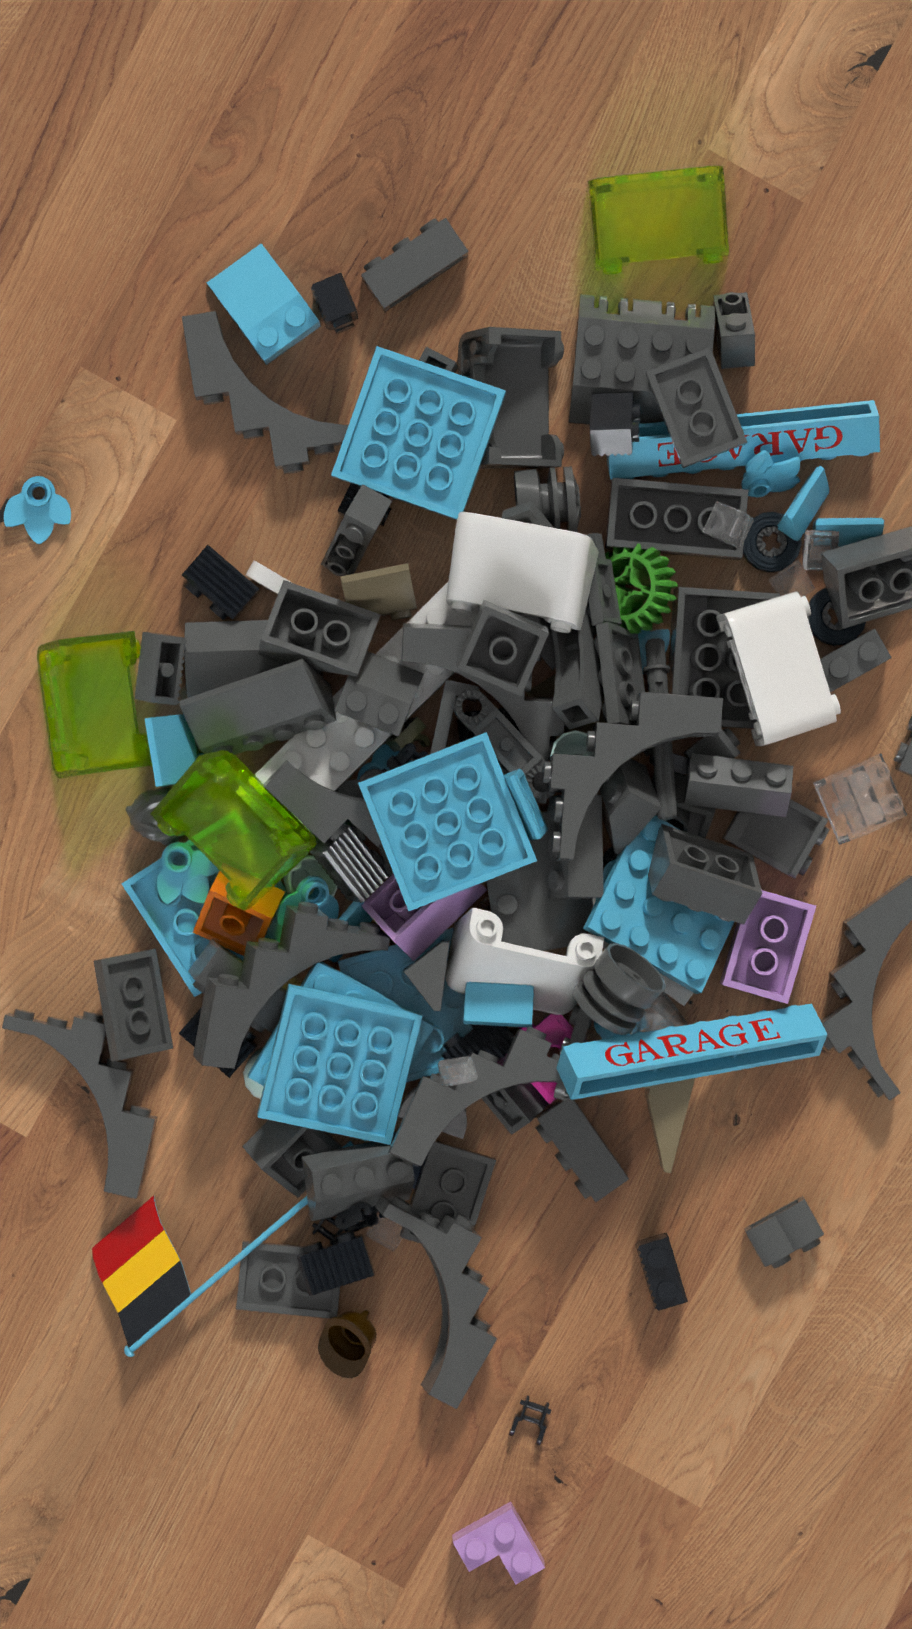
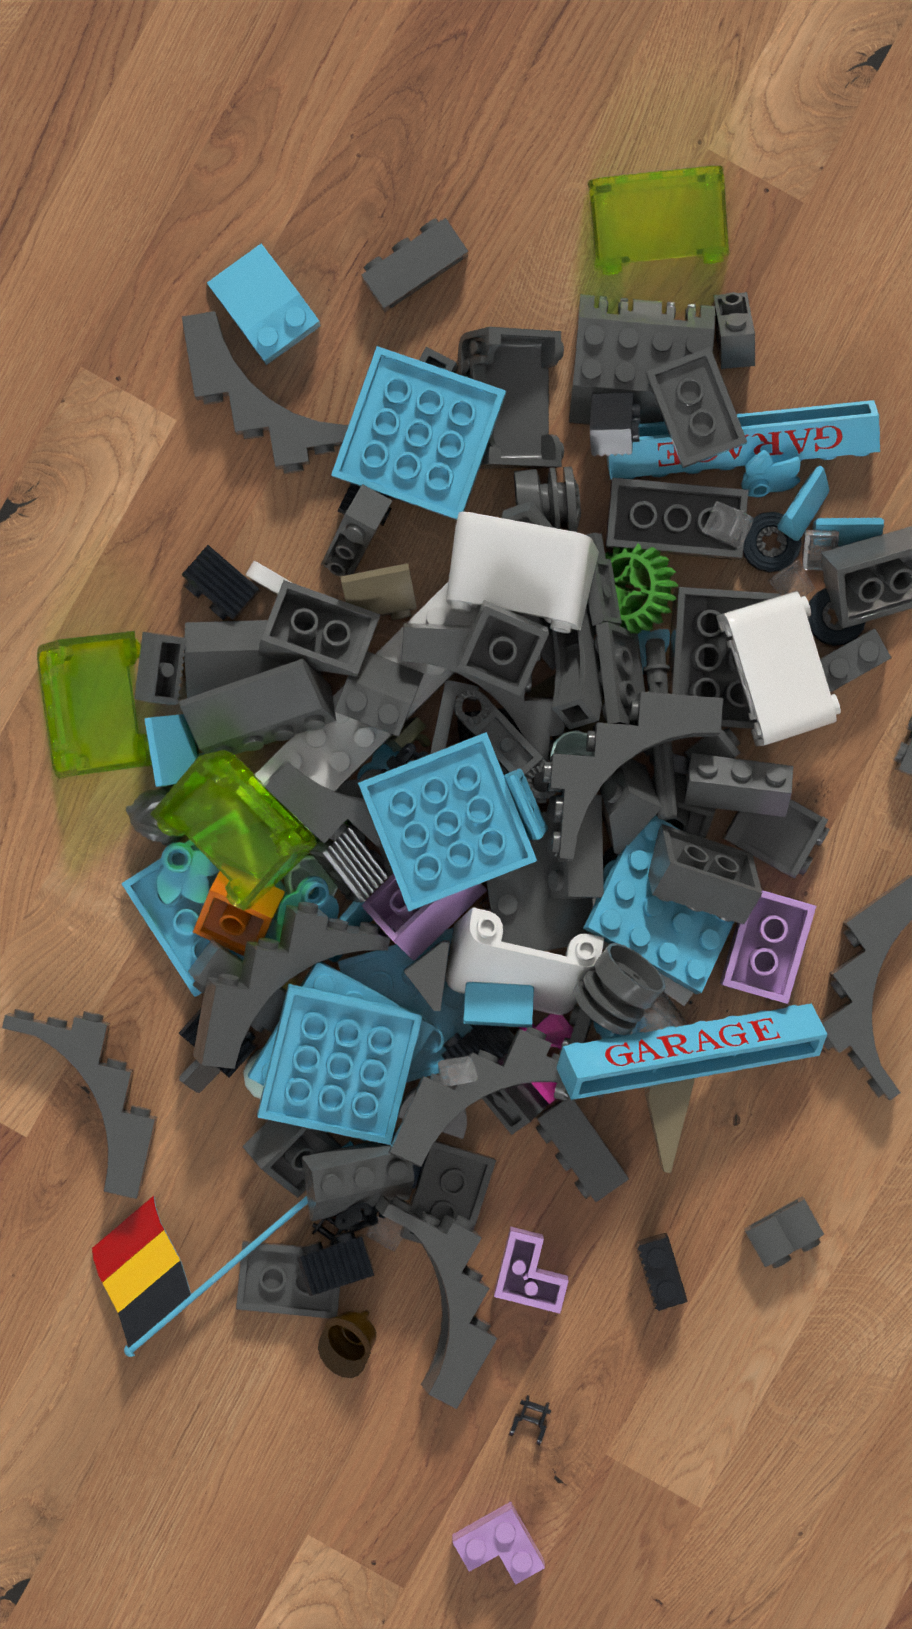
(35, 514): medium azure plate -> none
(133, 1004): dark grey plate -> none
(198, 1076): none -> dark grey slope
(335, 303): black brick -> none
(521, 1279): none -> lavender brick
(860, 799): clear slope -> none

